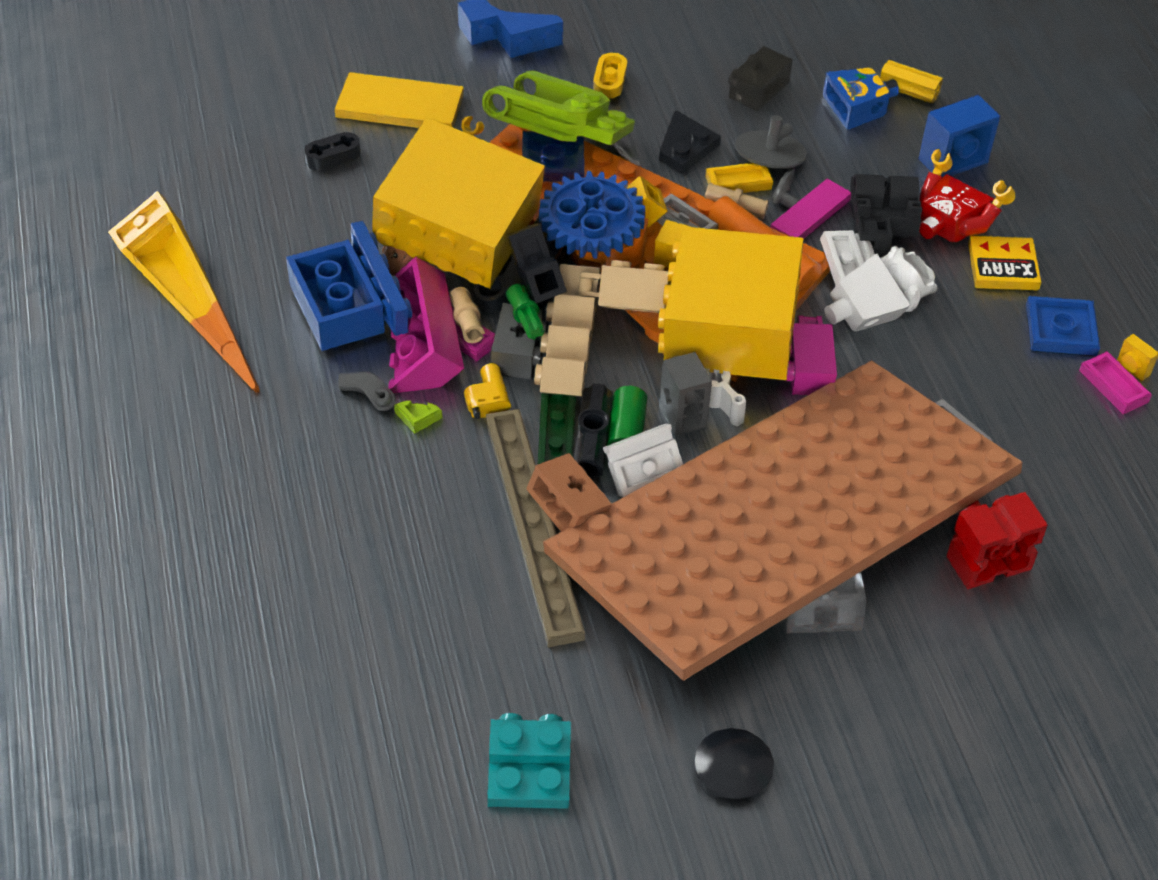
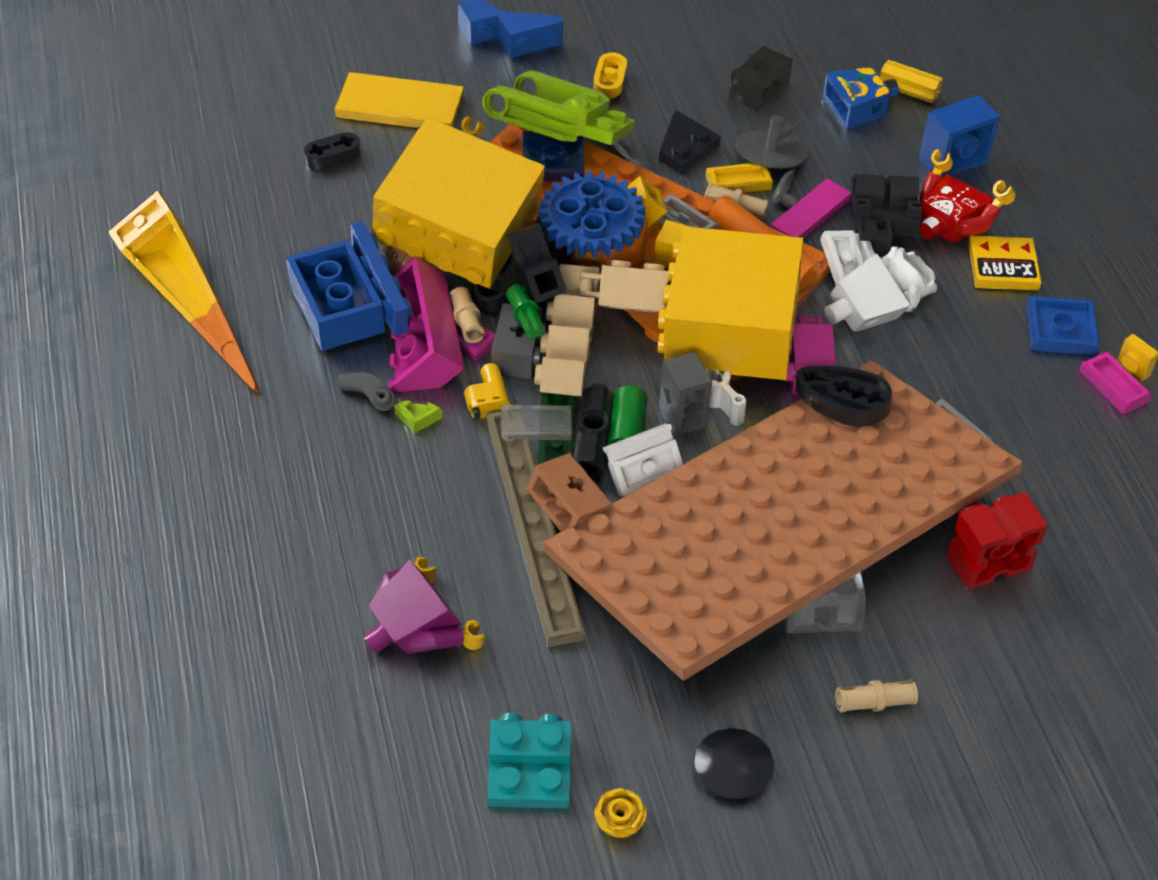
(416, 613): none -> magenta torso
(536, 422): none -> clear tile
(623, 802): none -> yellow plate
(845, 394): none -> black piece
(876, 695): none -> tan pin

